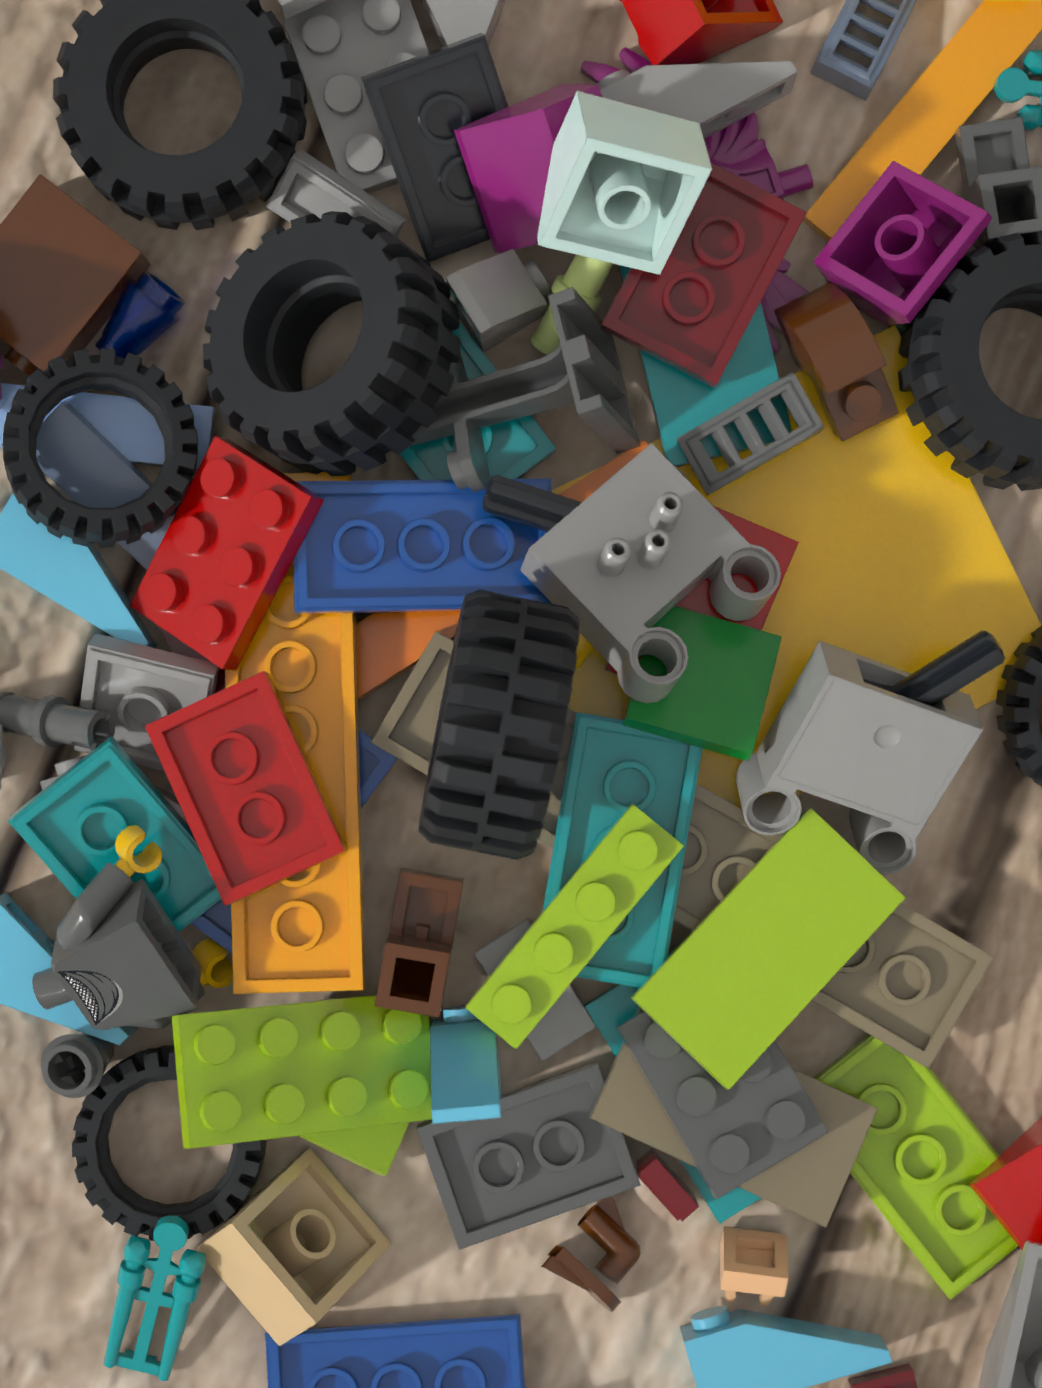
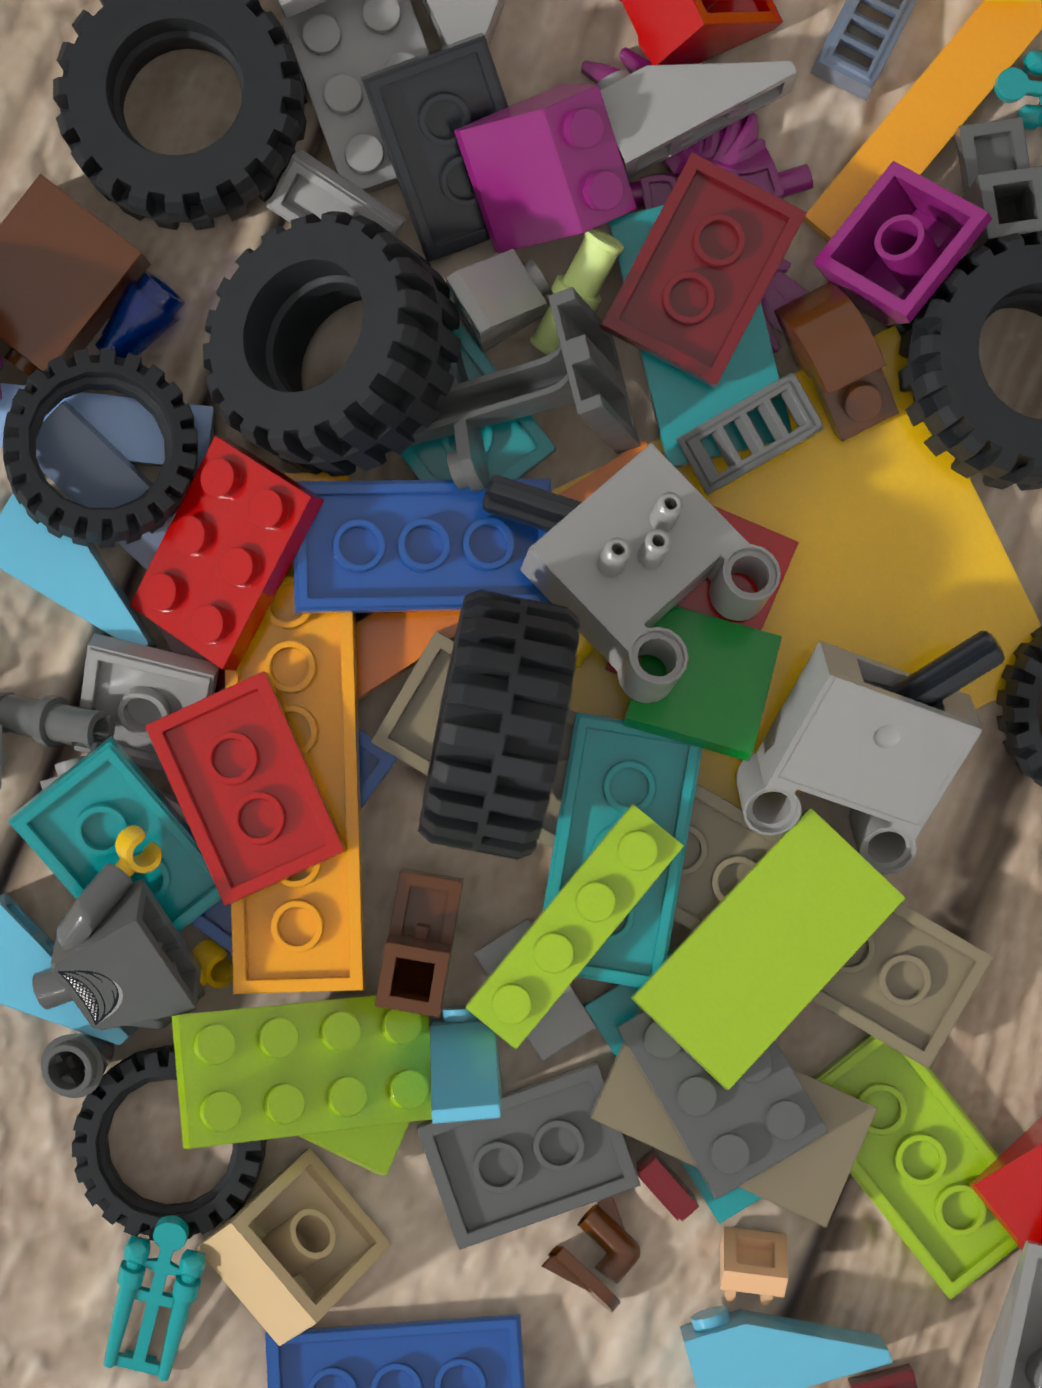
(621, 183): light aqua slope -> none

